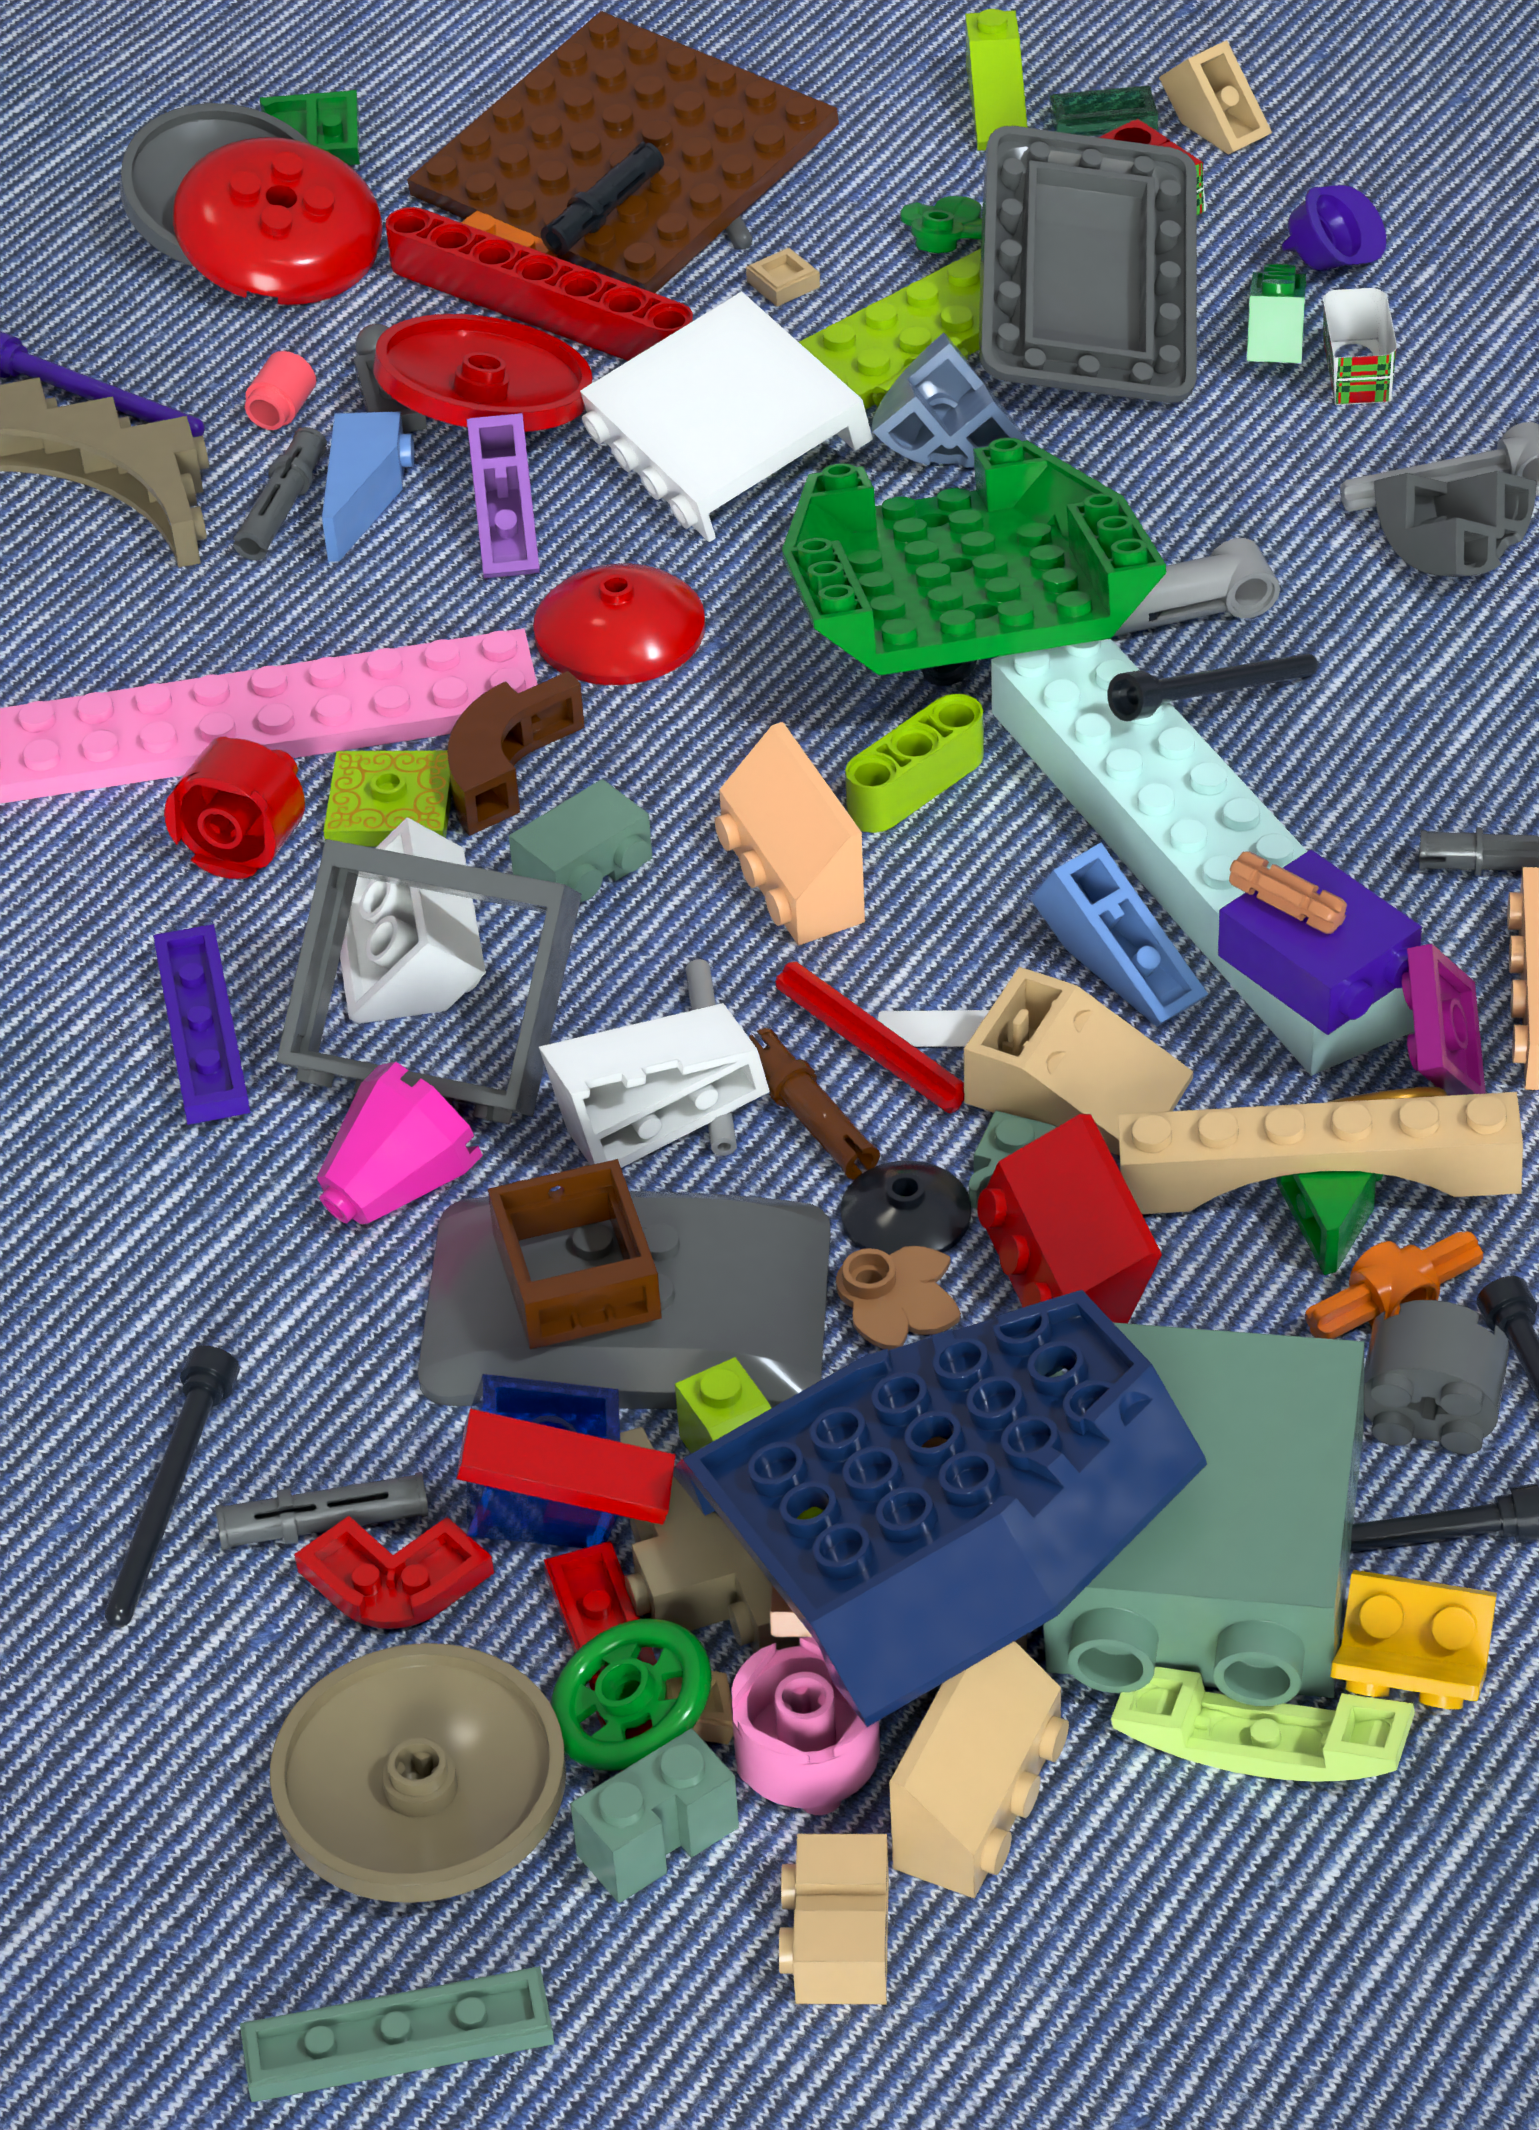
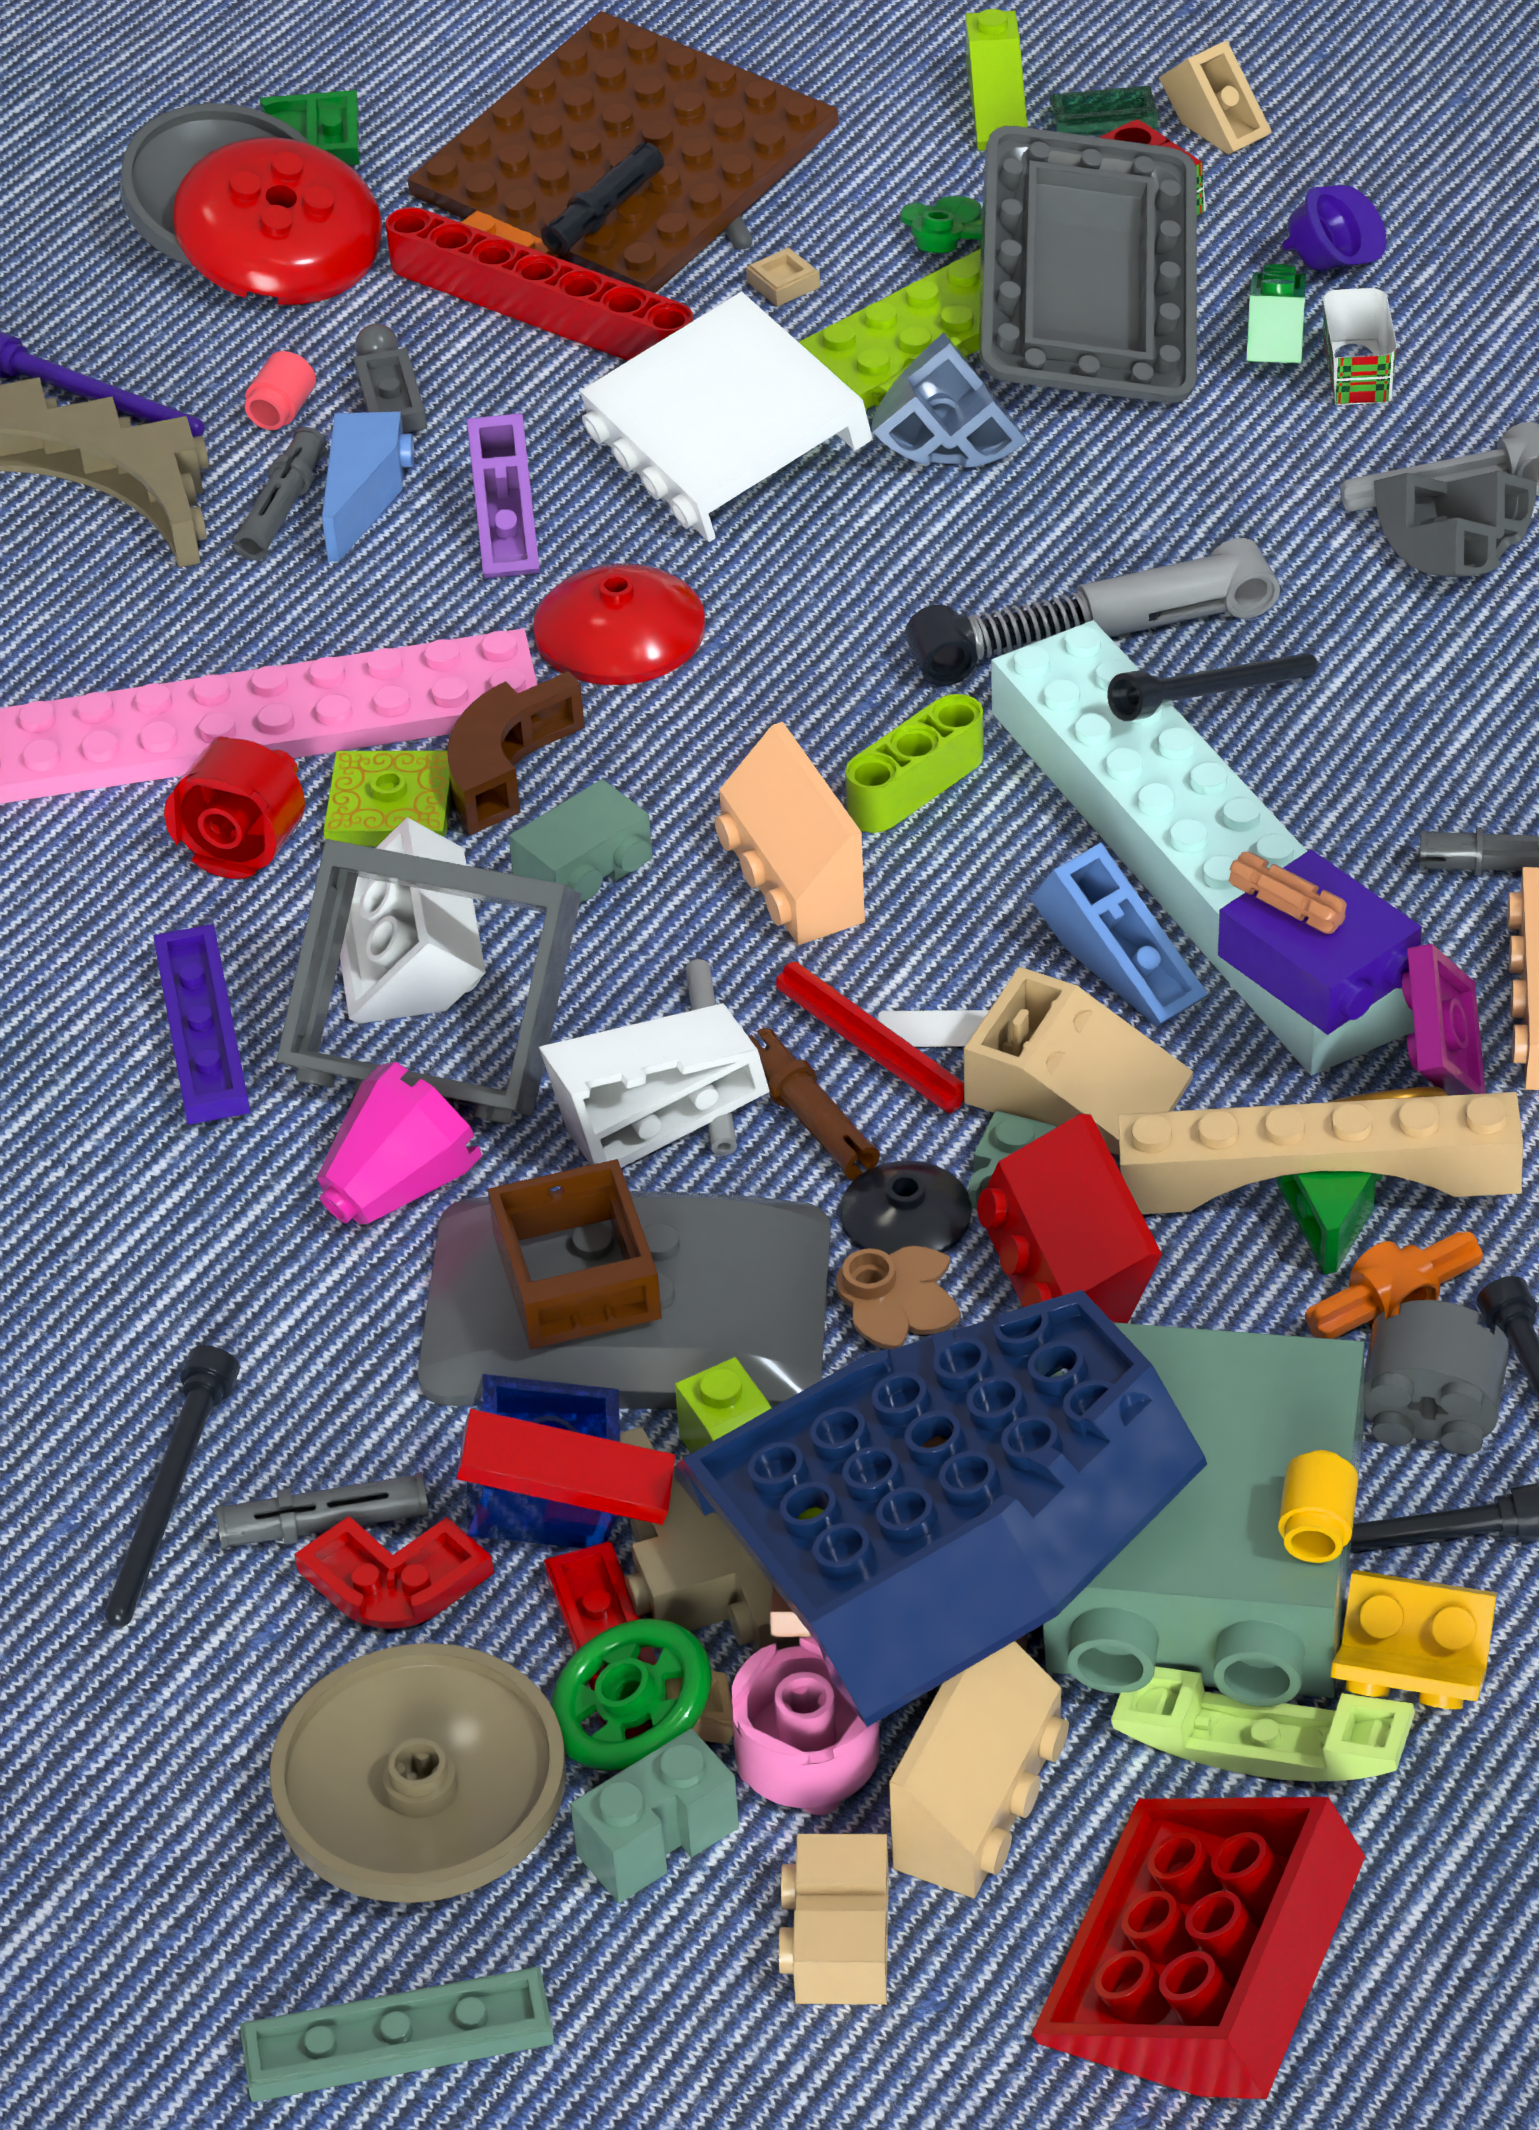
(481, 368): red dish -> none
(968, 574): green wedge -> none
(1204, 1941): none -> red slope
(1318, 1505): none -> yellow brick

